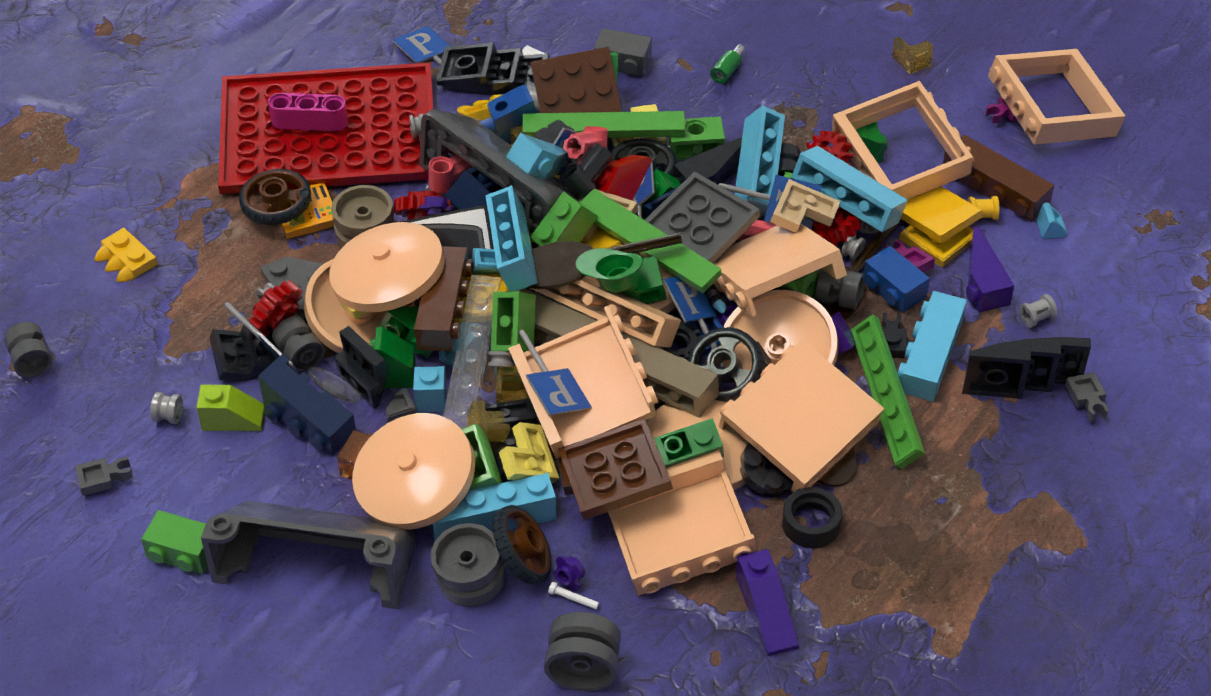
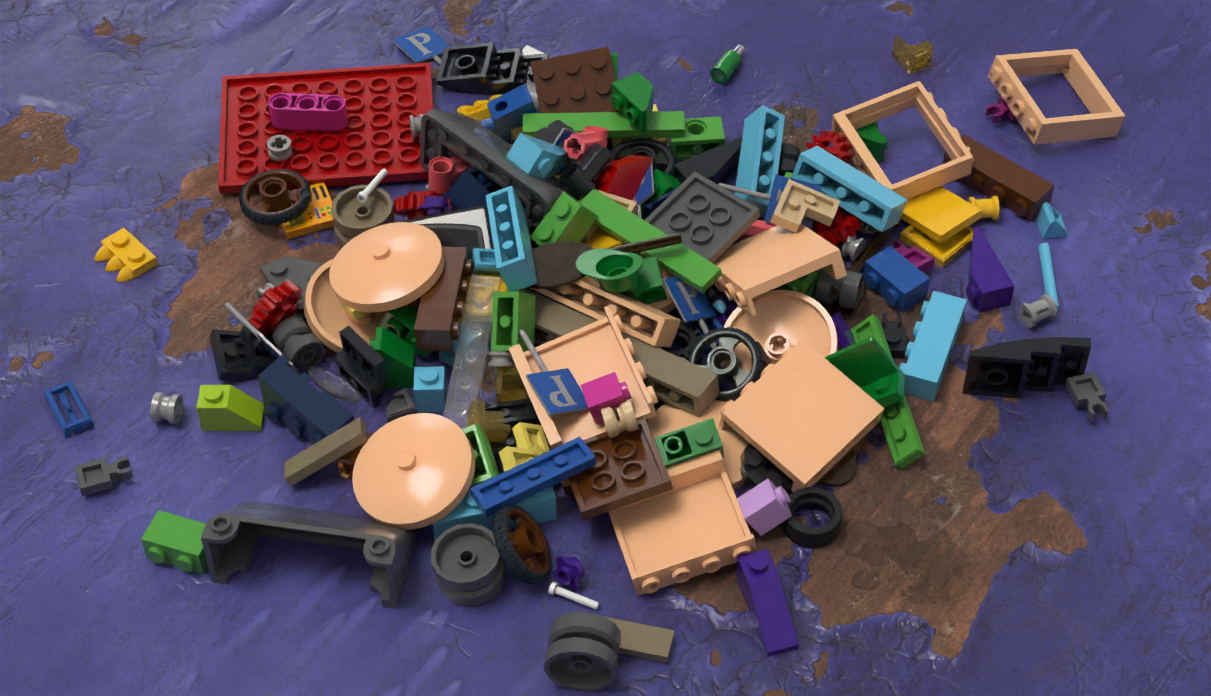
(28, 349): dark grey wheel -> none
(75, 423): none -> blue tile
(282, 153): none -> light grey bush
(325, 451): none -> dark tan tile
(363, 196): none -> white piece
(533, 476): none -> blue plate
(604, 393): none -> dark pink brick
(626, 416): none -> tan wheel
(632, 49): dark grey brick -> none
(634, 99): none -> green slope
(644, 640): none -> dark tan tile
(765, 506): none -> lavender brick
(871, 370): none -> green bracket
(1047, 272): none -> medium azure bar

